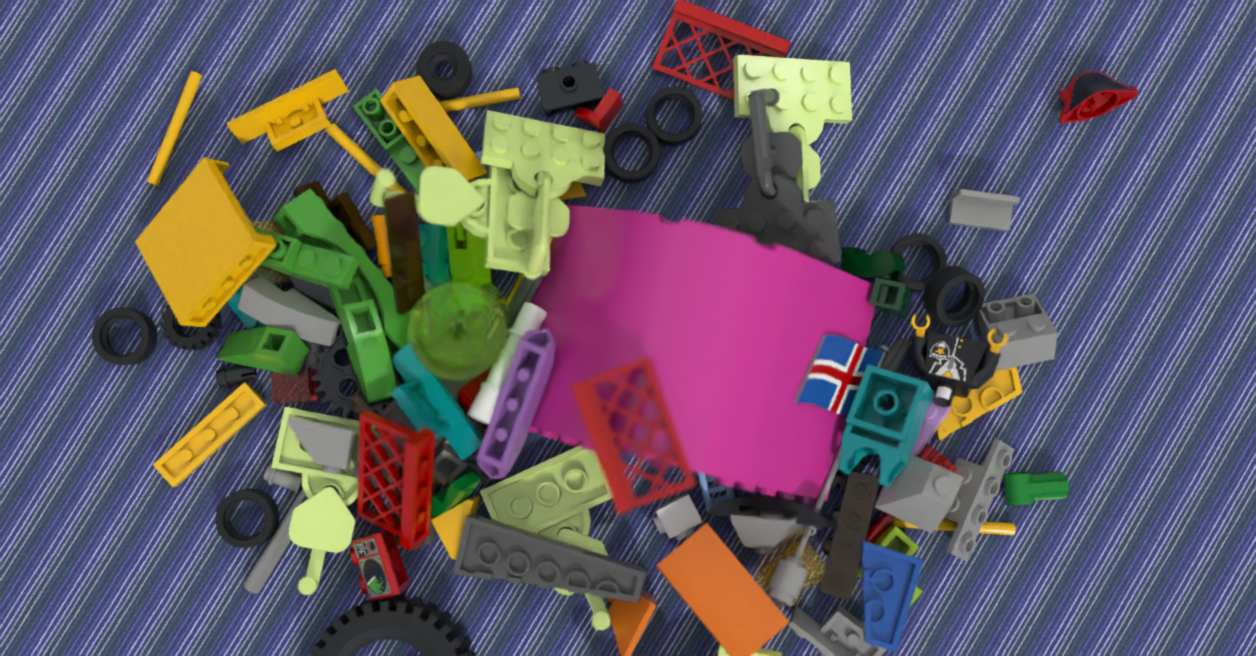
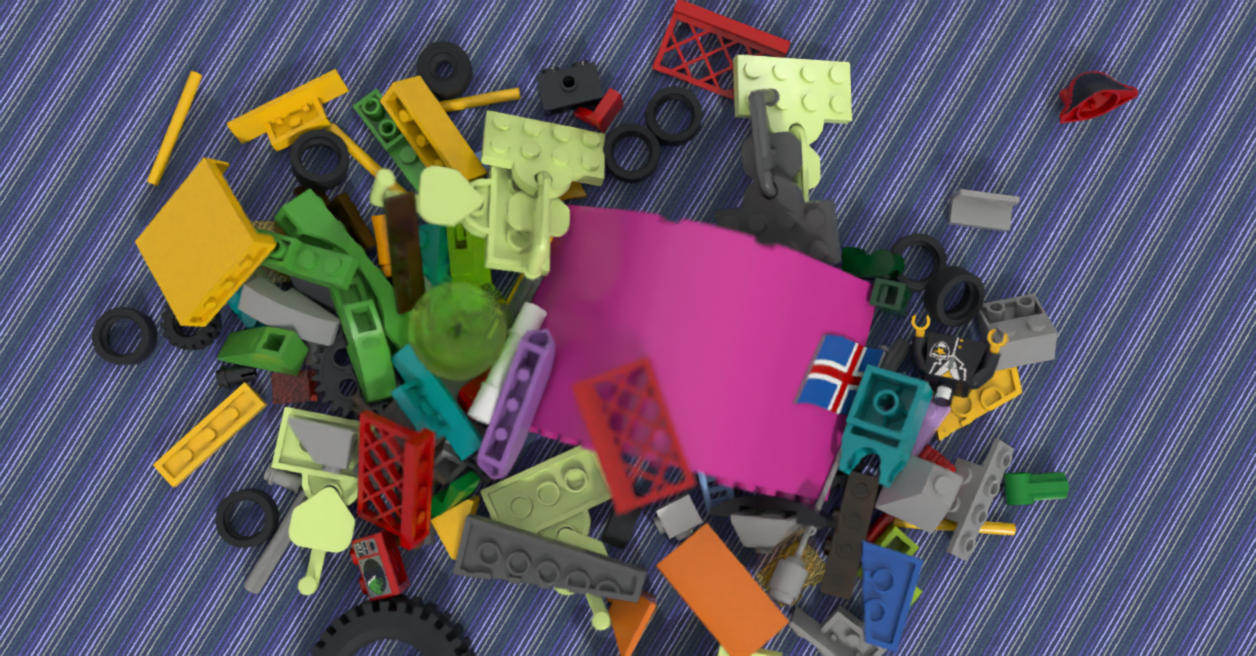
(313, 139): none -> black tyre
(621, 525): none -> black tyre

